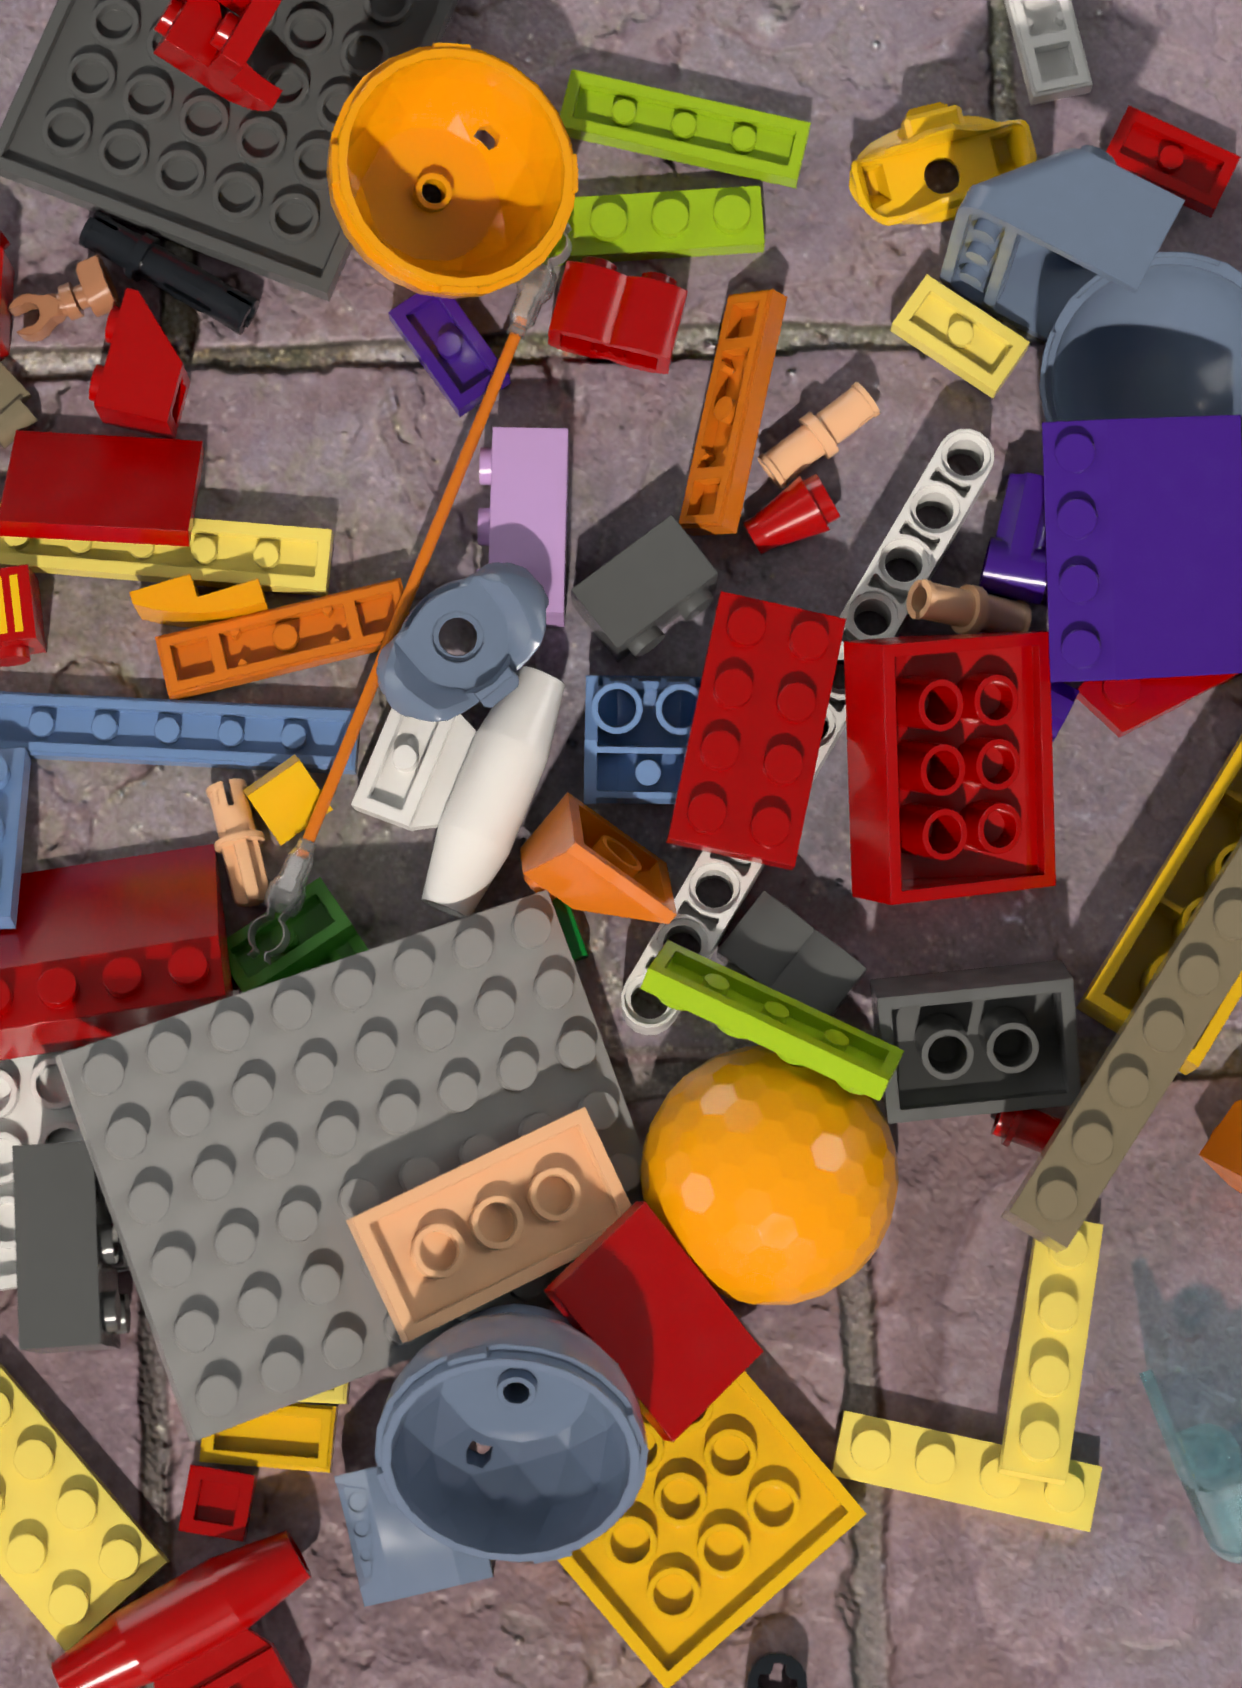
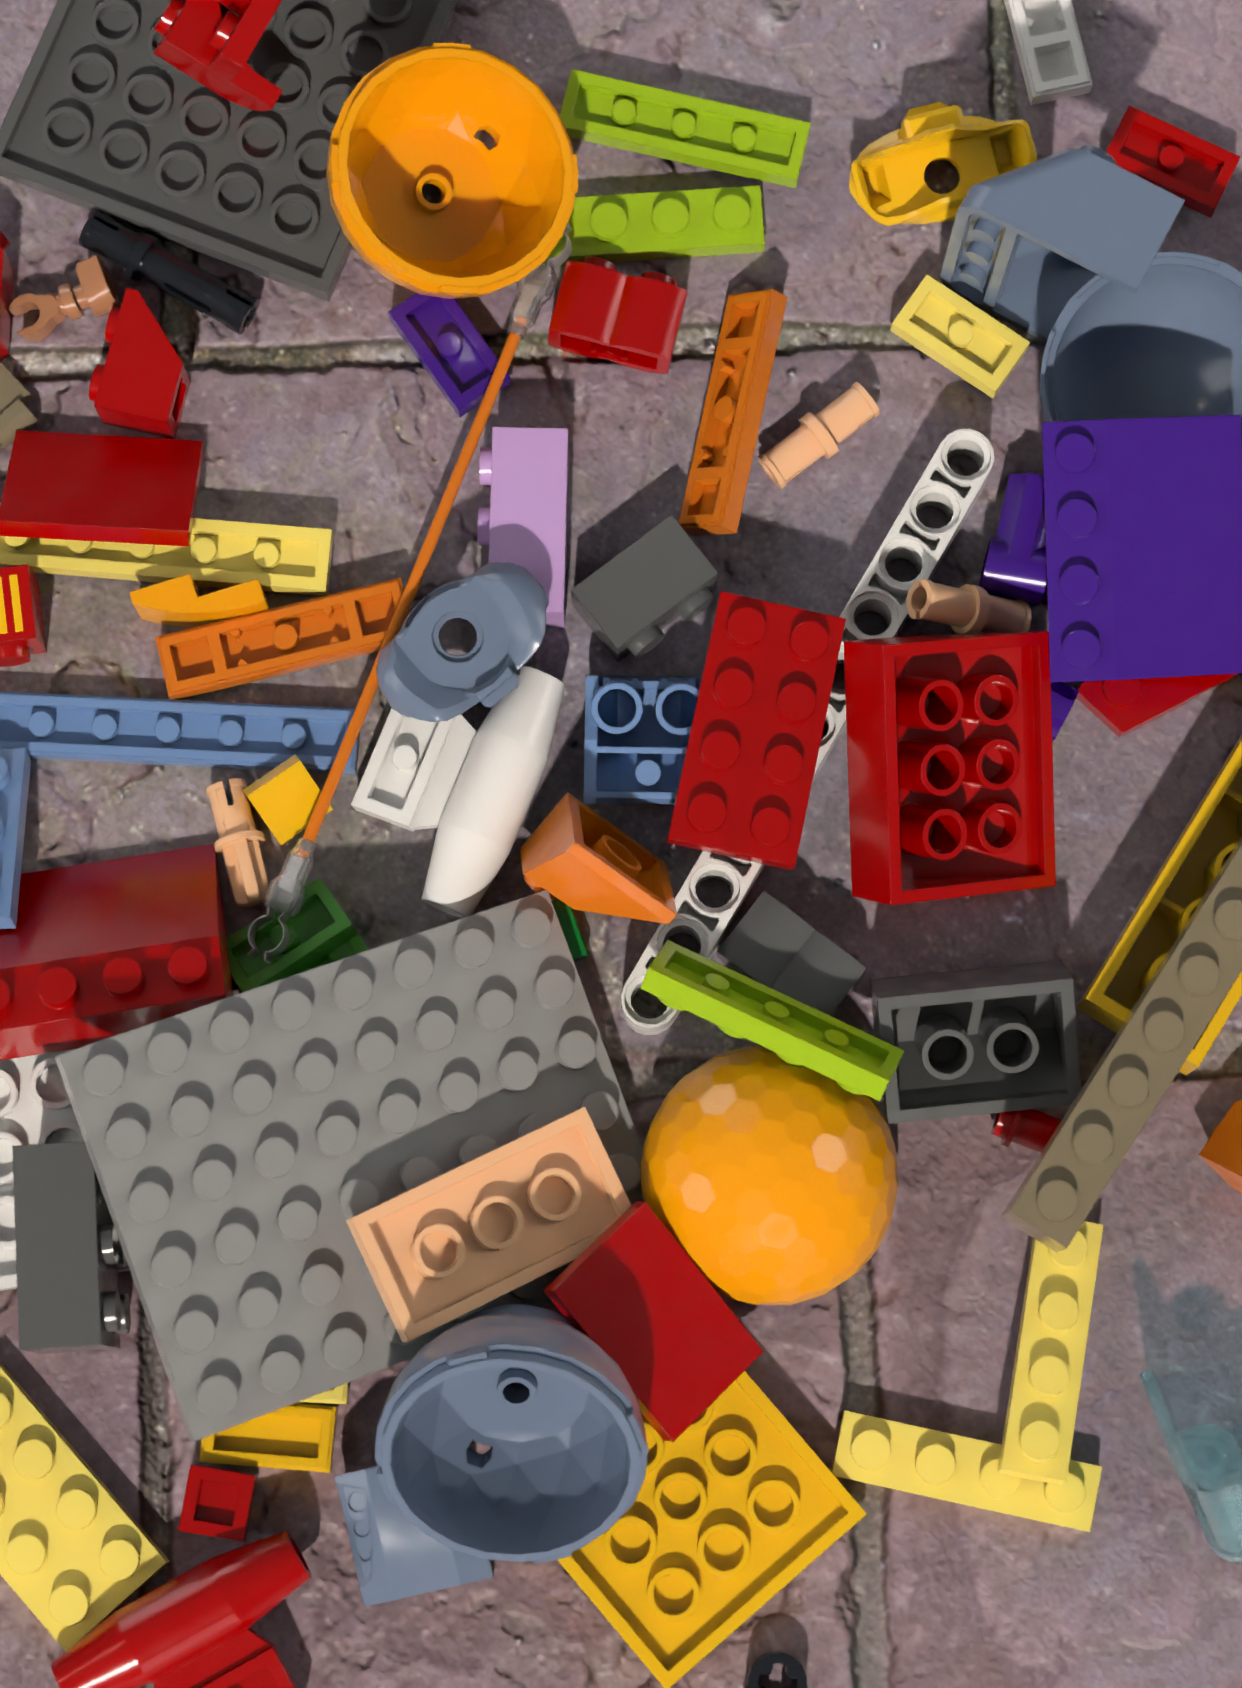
(793, 515): red cone -> none

